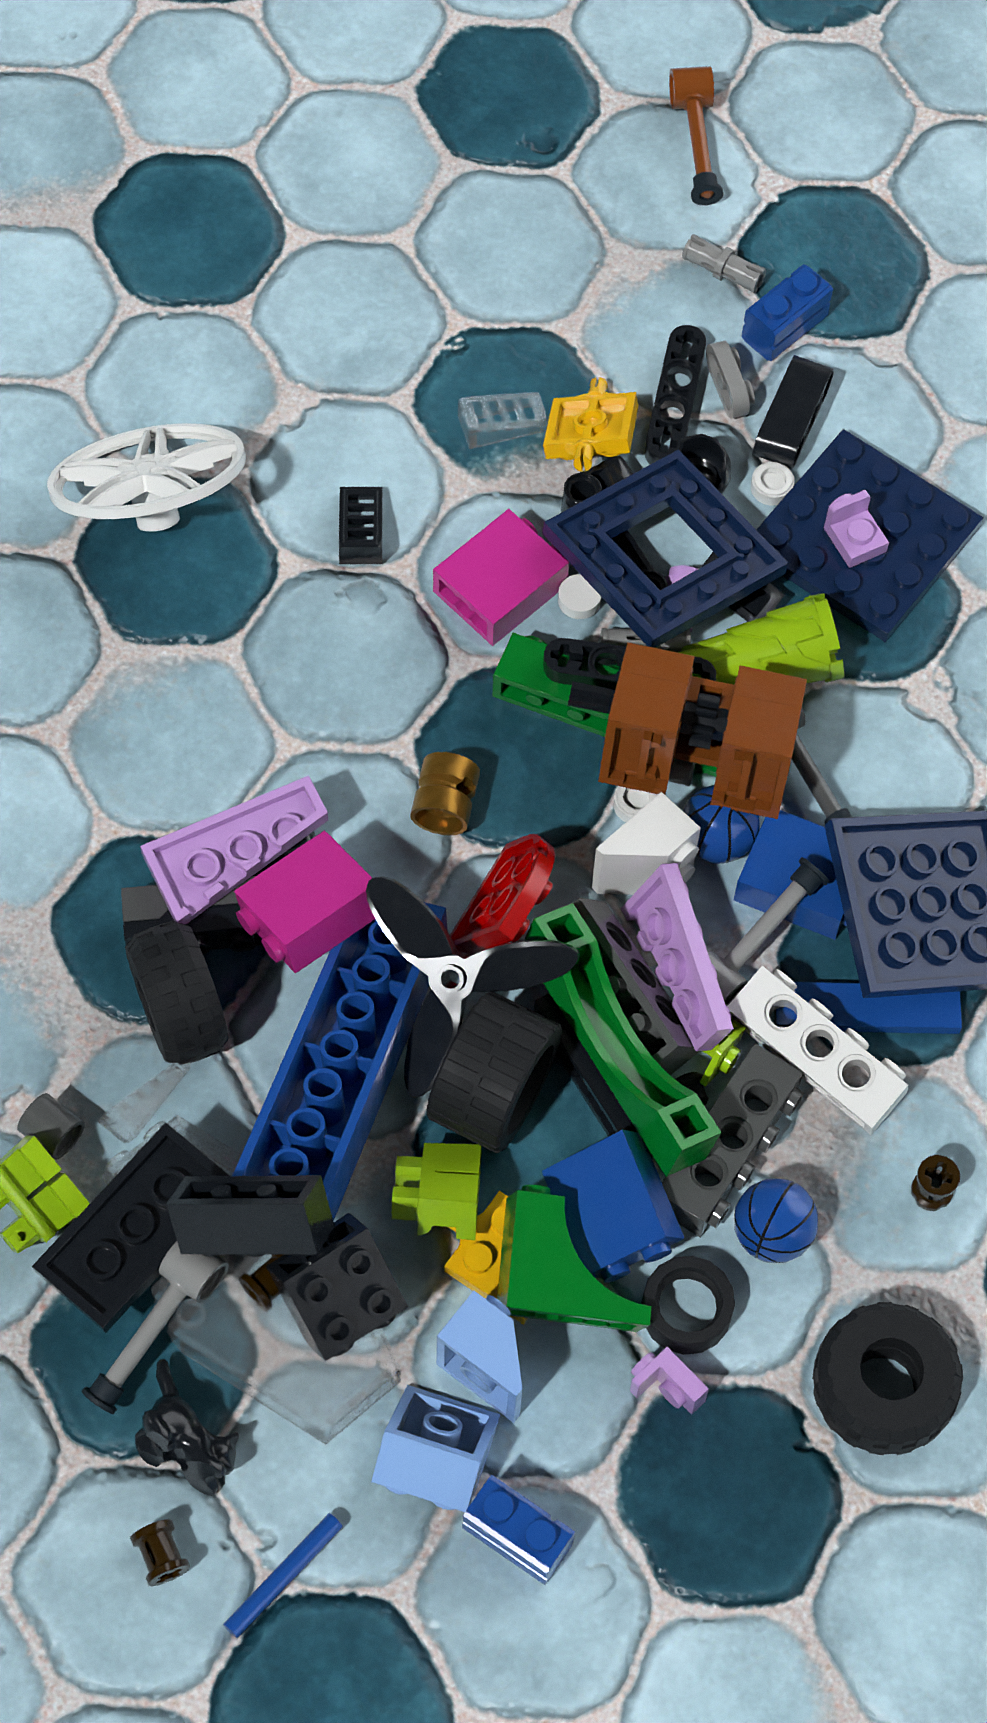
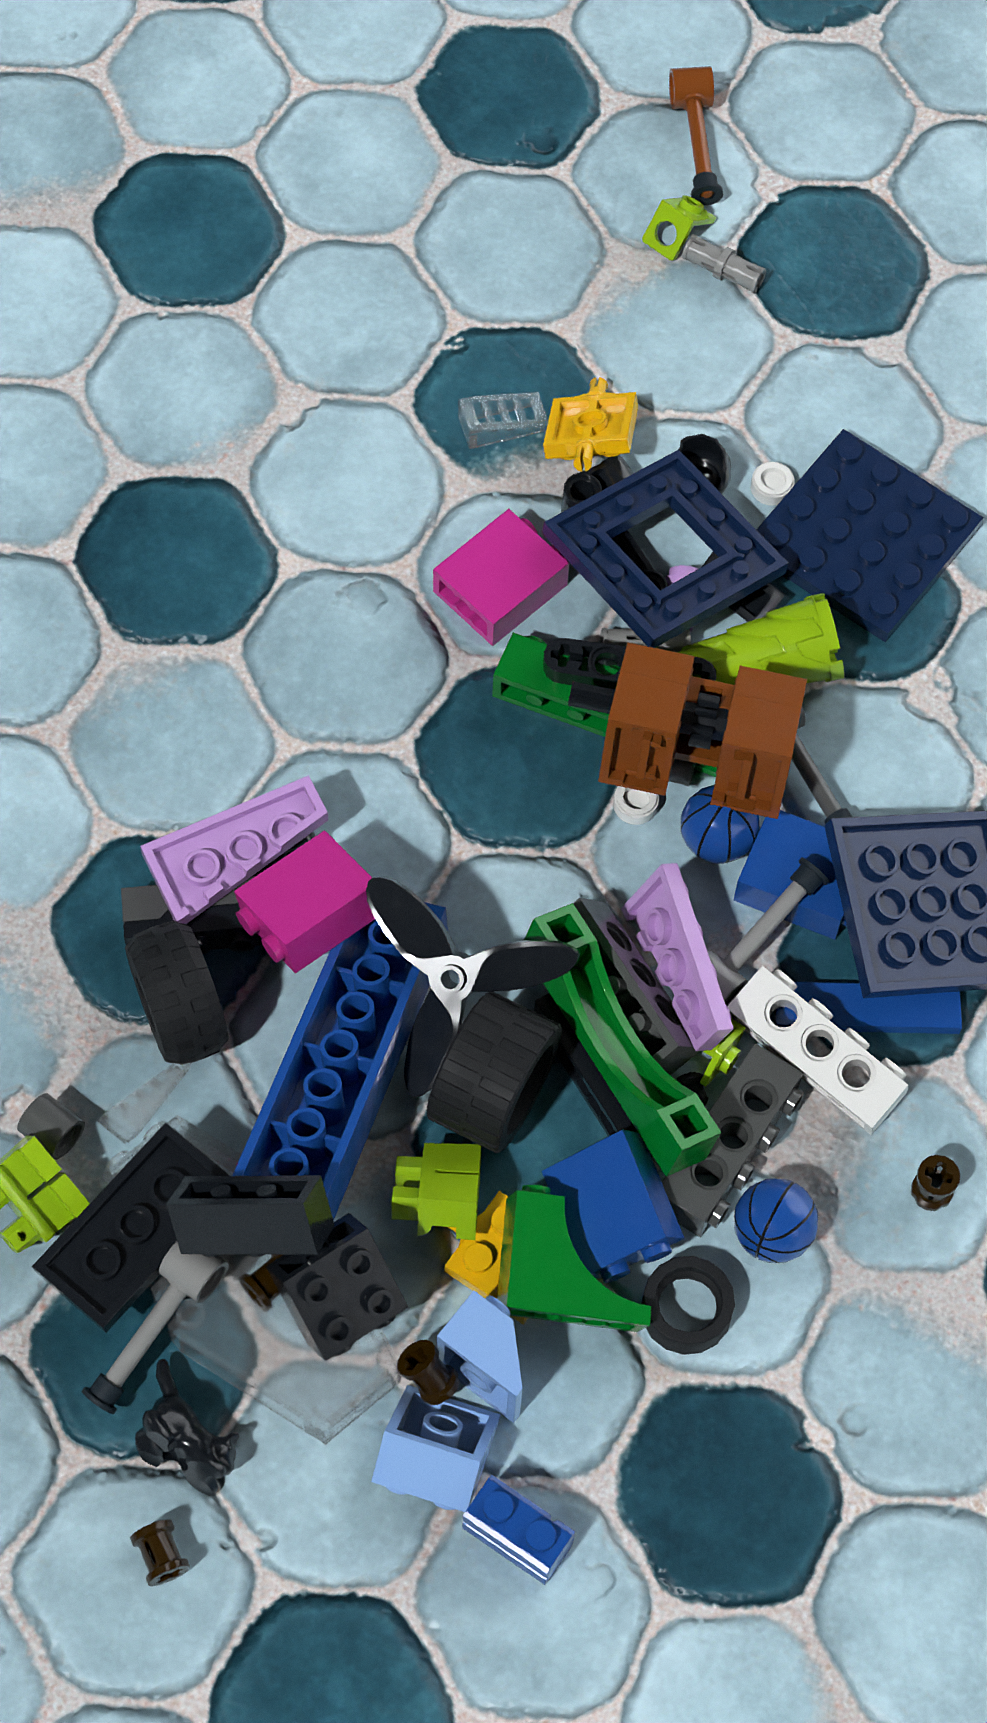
(153, 481): white wheel -> none
(282, 1575): blue bar -> none
(360, 550): black slope -> none
(423, 1366): none -> dark brown bush
(445, 793): pearl gold wheel -> none
(506, 896): red plate -> none
(578, 598): white tile -> none
(650, 838): white slope -> none
(675, 396): black beam -> none
(677, 1381): lavender bracket -> none
(683, 214): none -> lime bracket
(725, 369): light grey plate -> none
(786, 312): blue brick -> none
(793, 411): black beam -> none
(854, 529): lavender bracket -> none
(913, 1342): black tyre -> none

